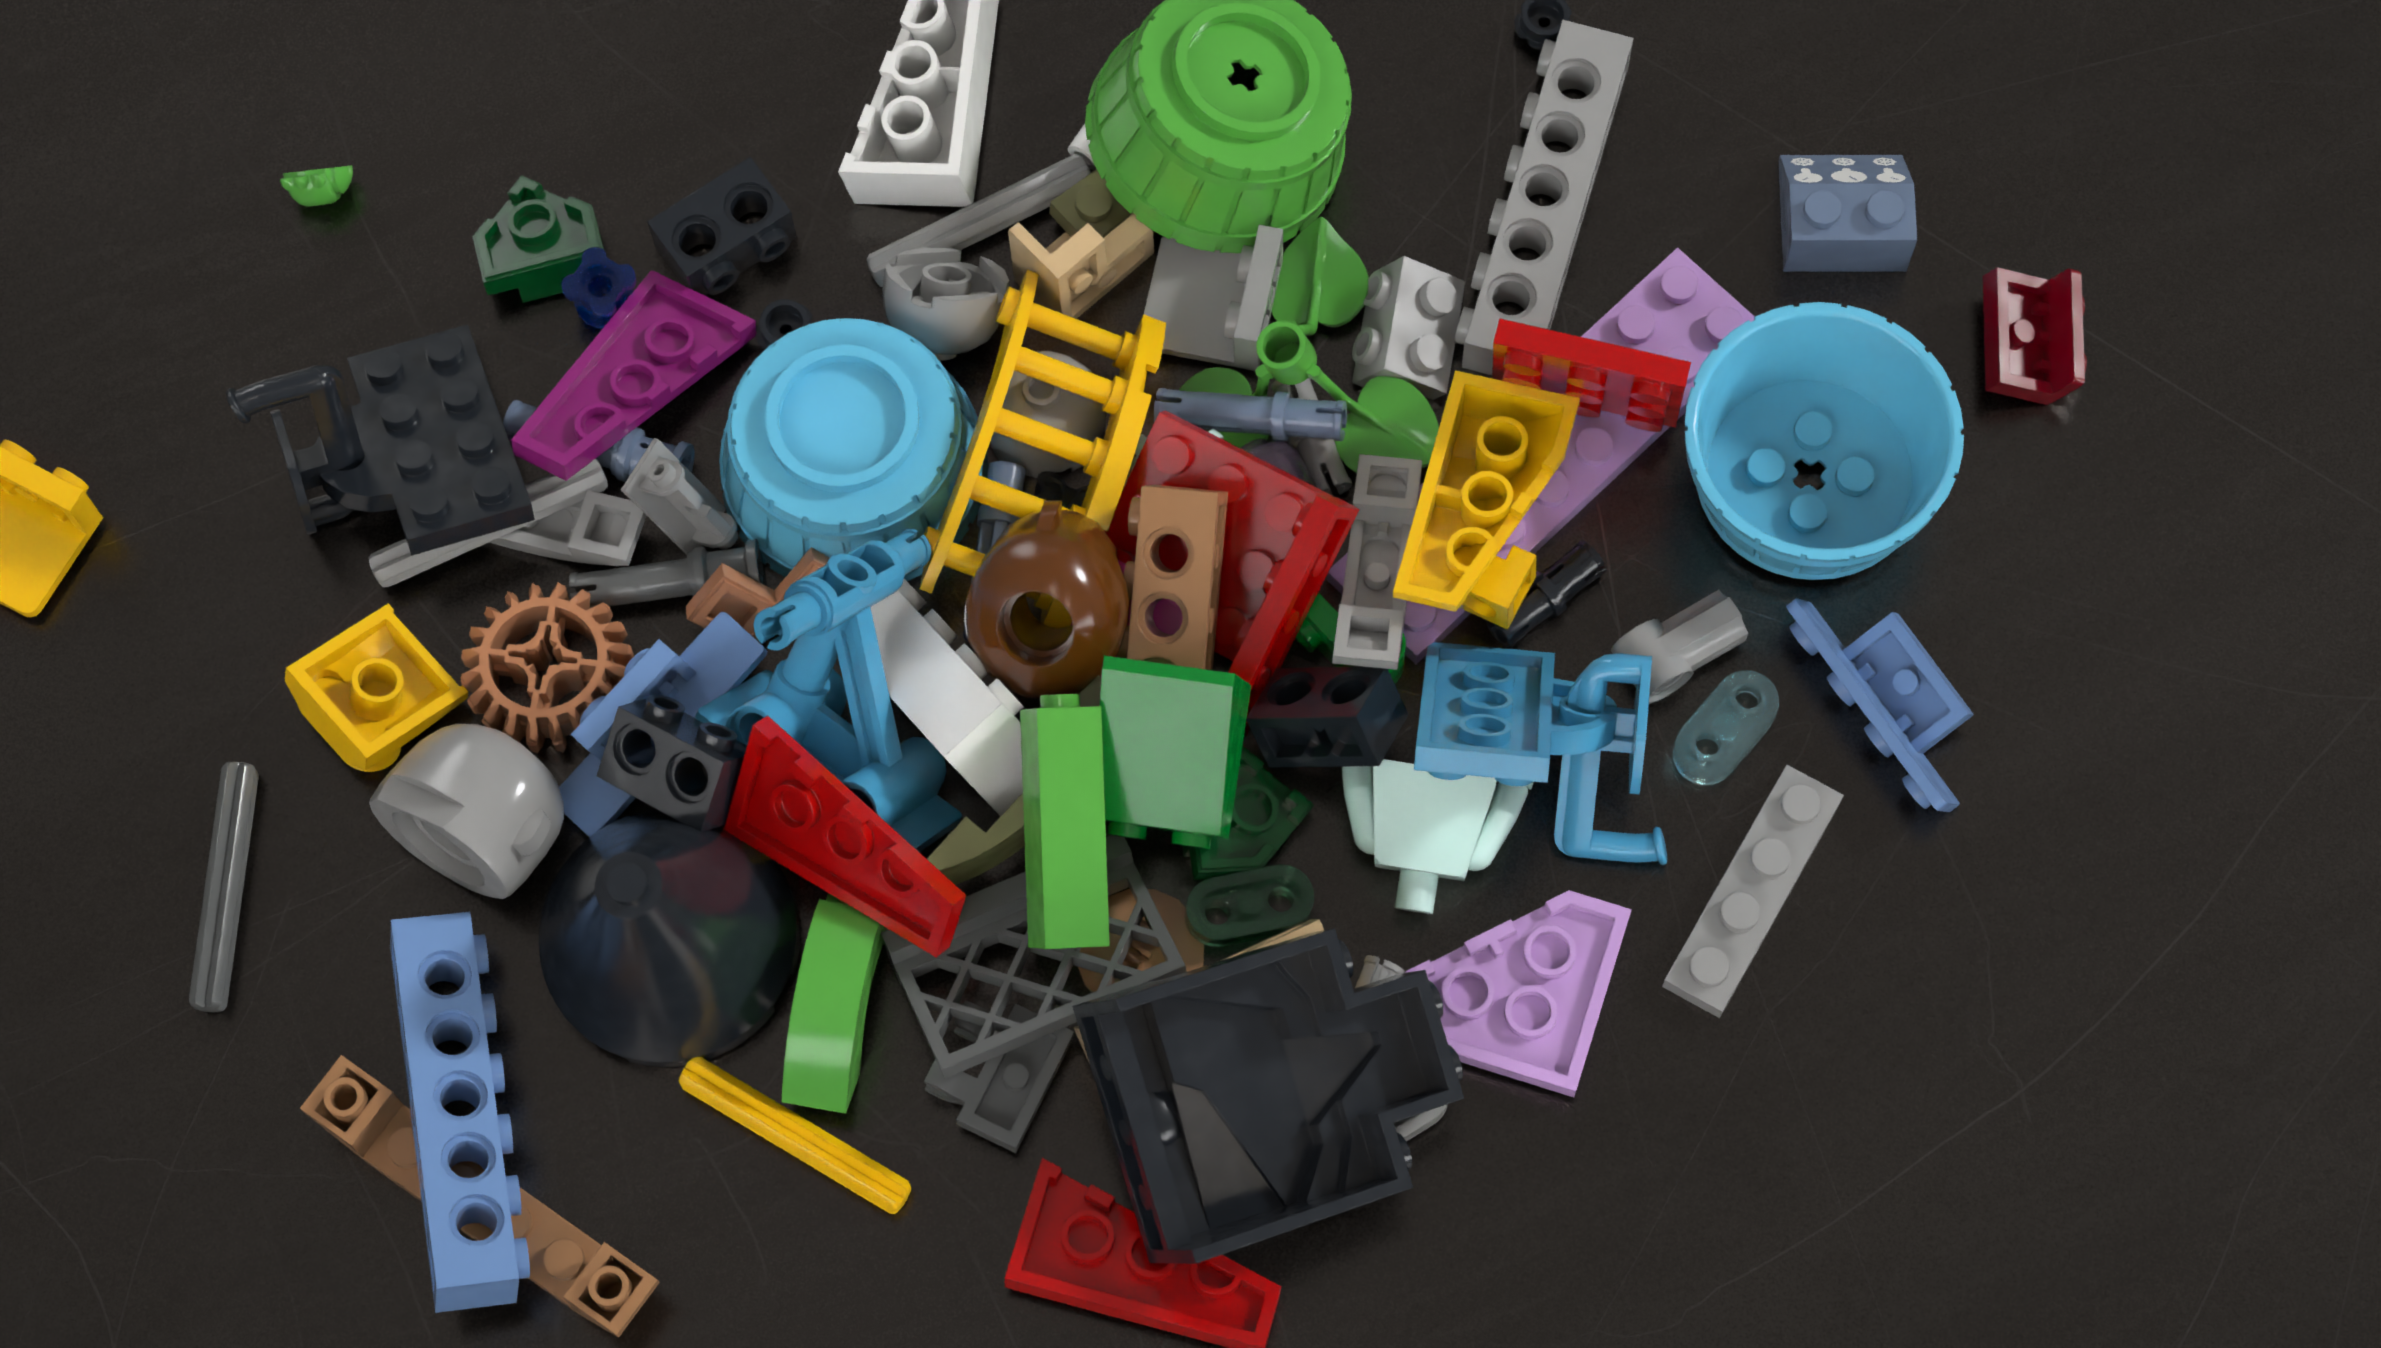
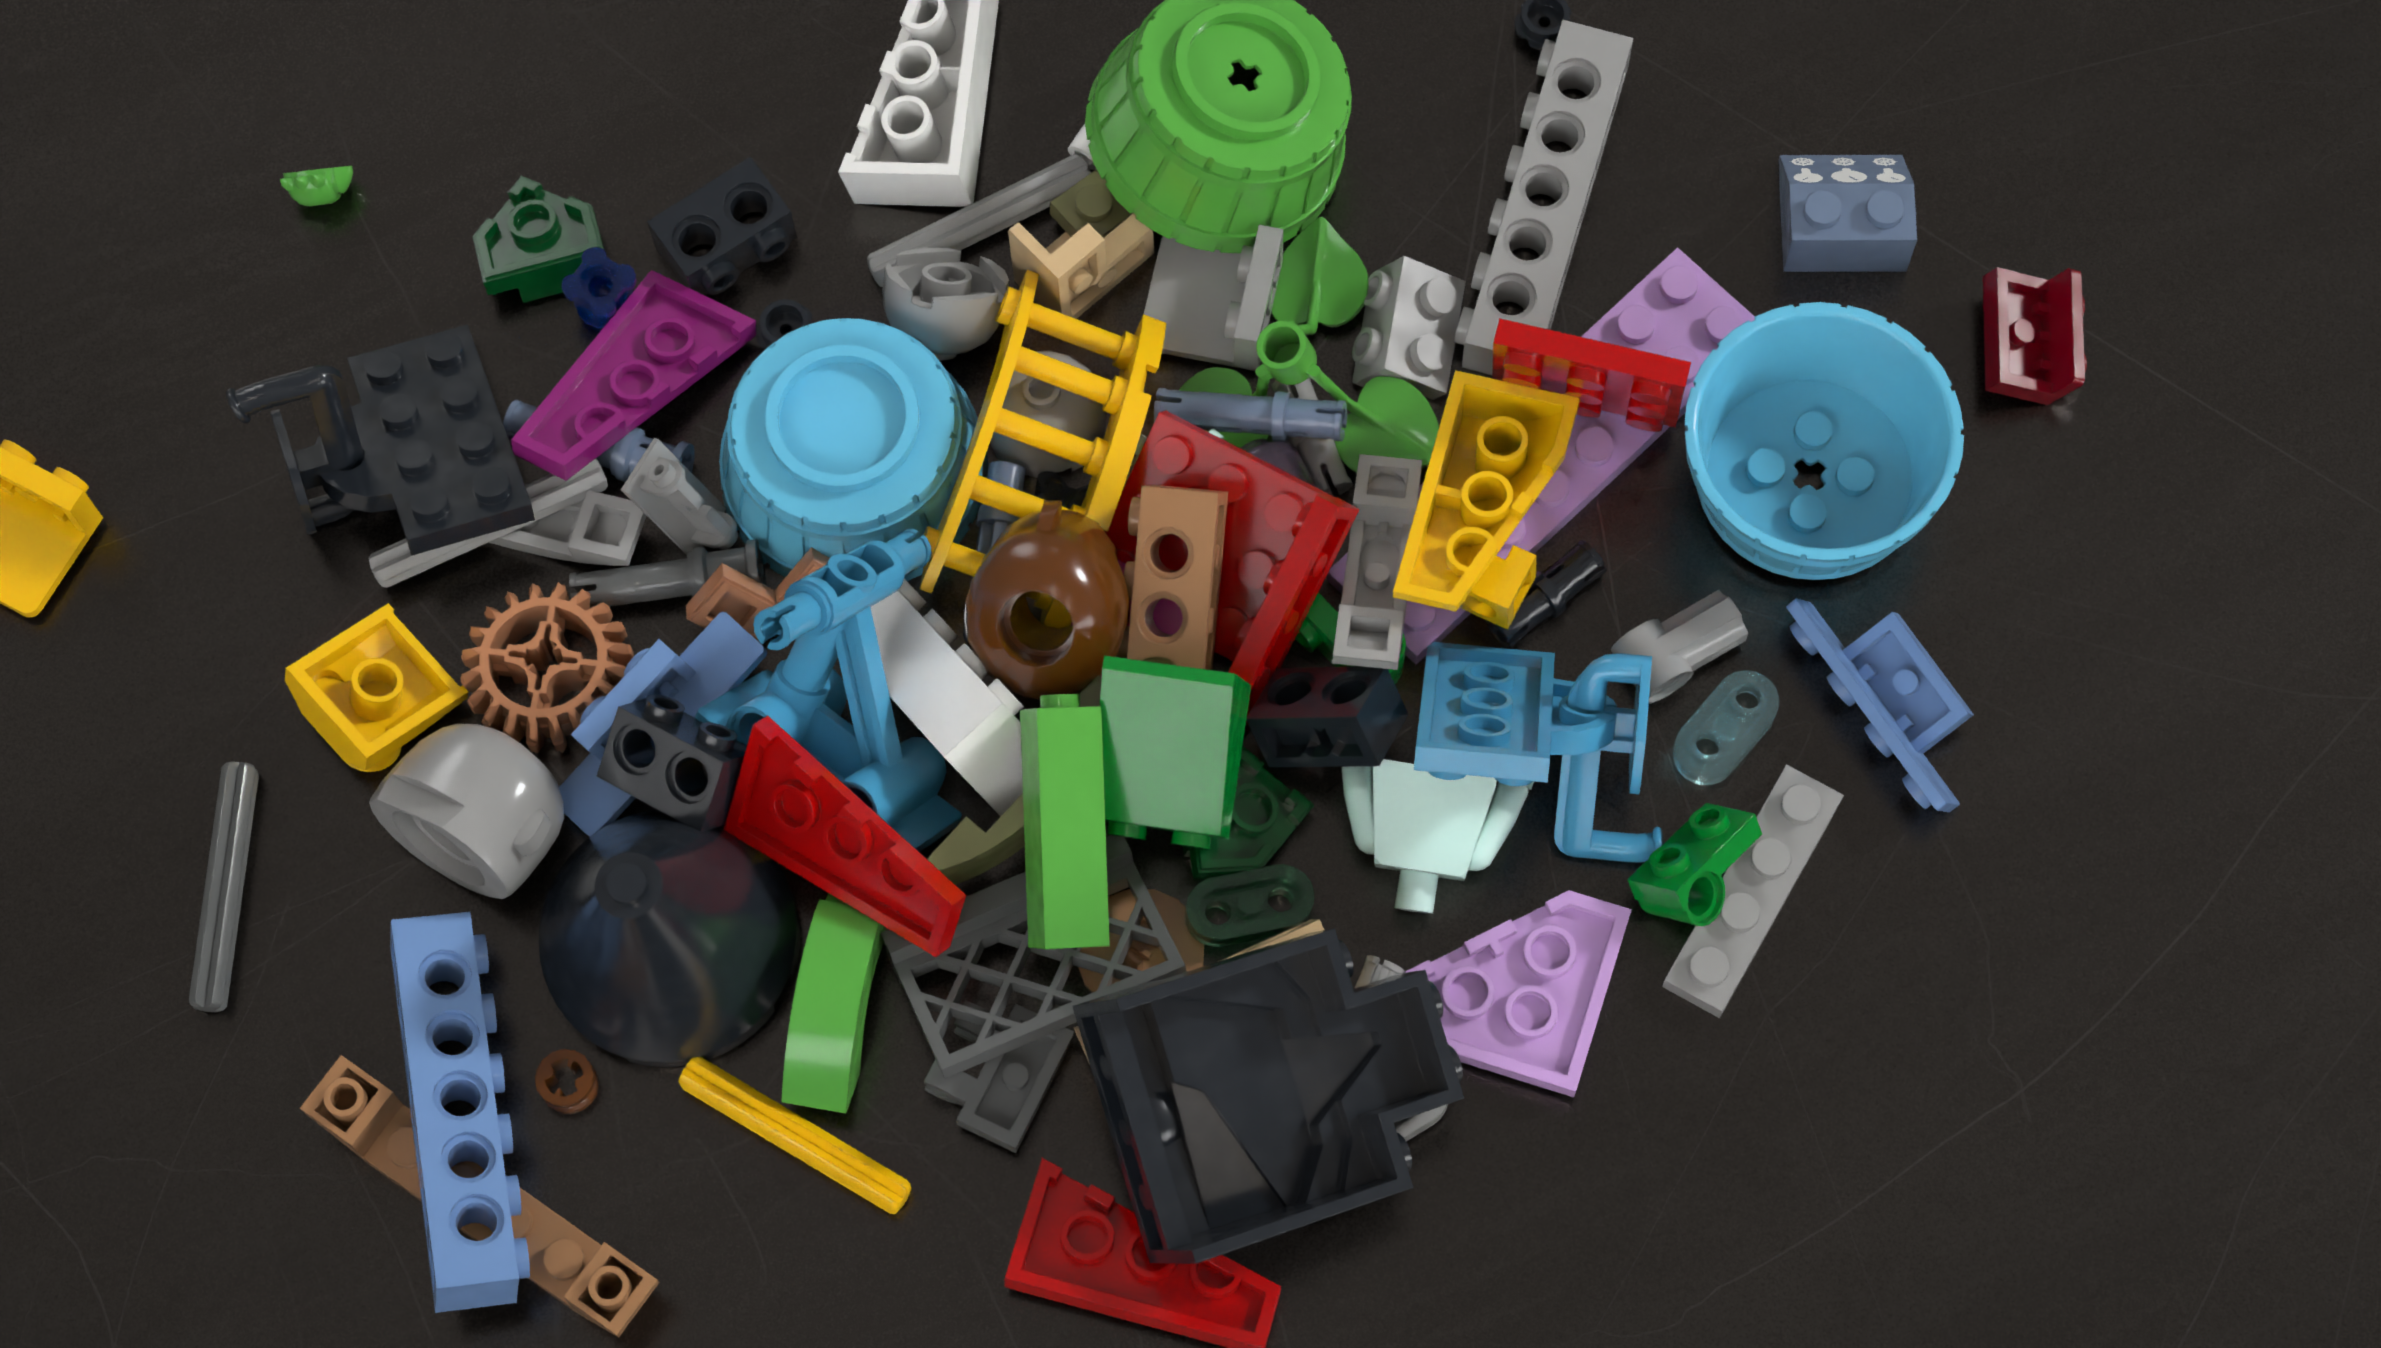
(586, 1085): none -> reddish brown bush
(1686, 872): none -> green plate

